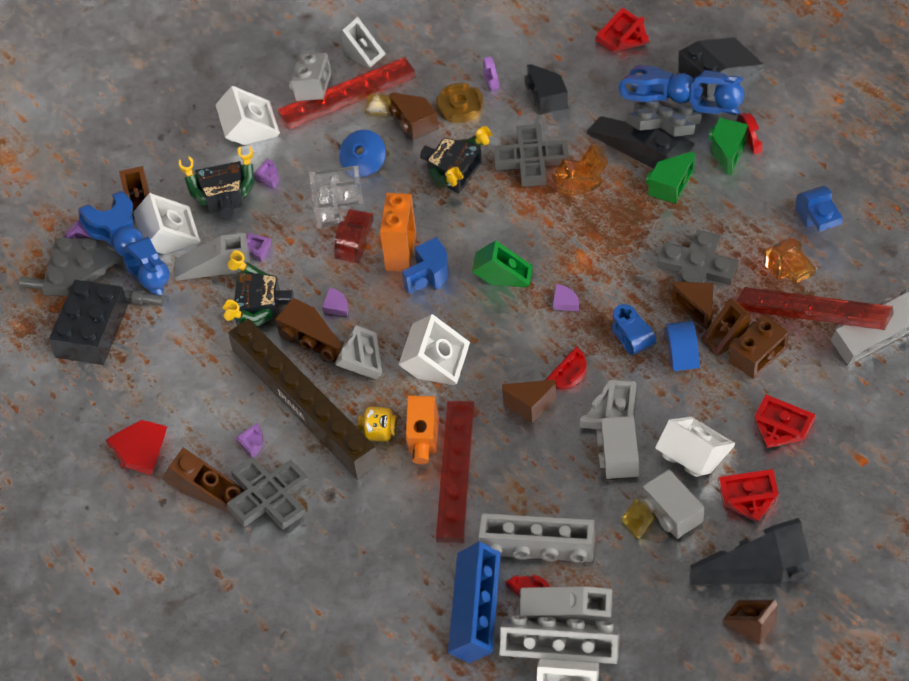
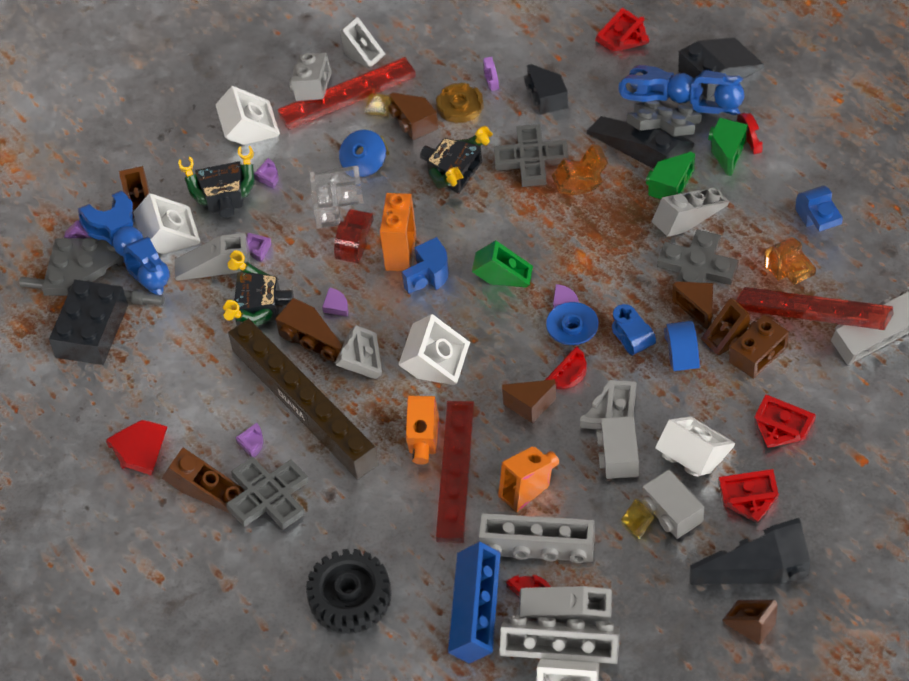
(352, 609): none -> black wheel
(378, 424): yellow head -> none
(525, 476): none -> orange torso
(574, 316): none -> blue dish
(686, 210): none -> light grey slope

